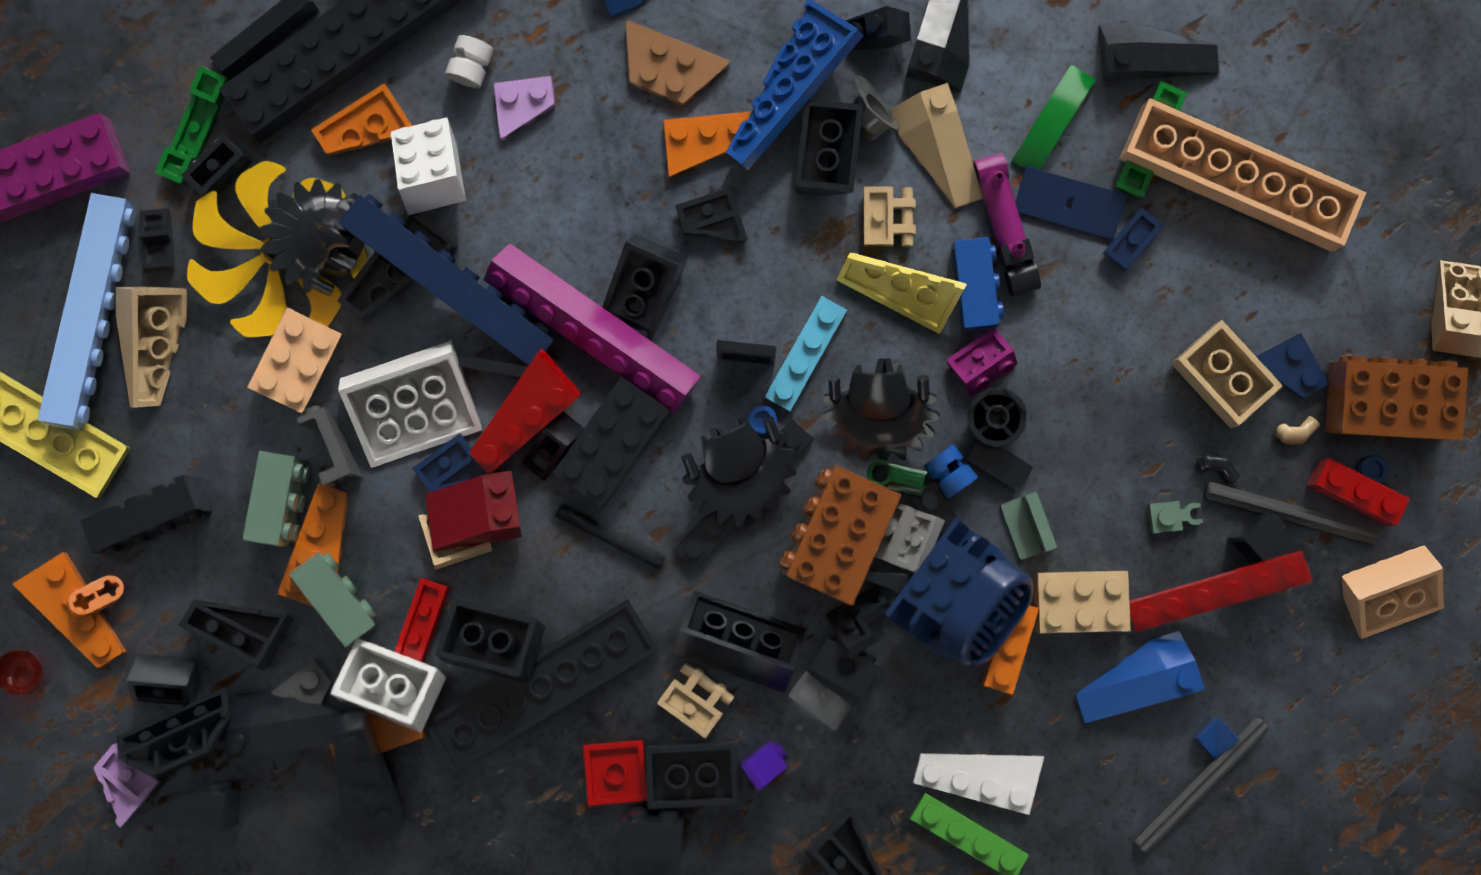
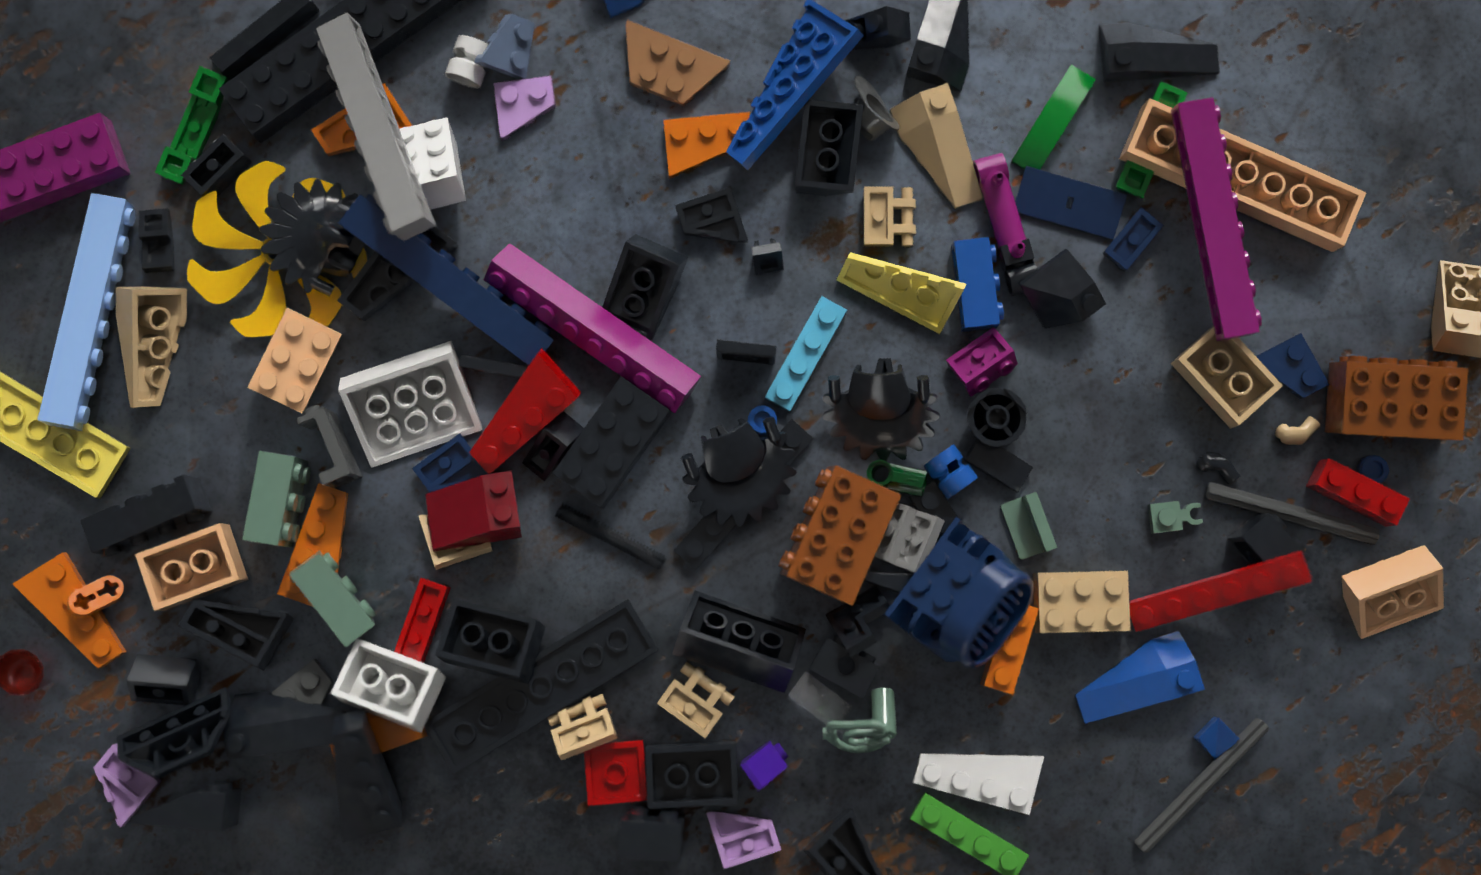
(191, 567): none -> light nougat brick
(375, 127): none -> light grey brick
(509, 47): none -> sand blue wing
(585, 732): none -> tan plate
(742, 837): none -> lavender wing
(767, 257): none -> black tile
(882, 726): none -> sand green piece
(1062, 292): none -> black slope
(1215, 219): none -> magenta brick

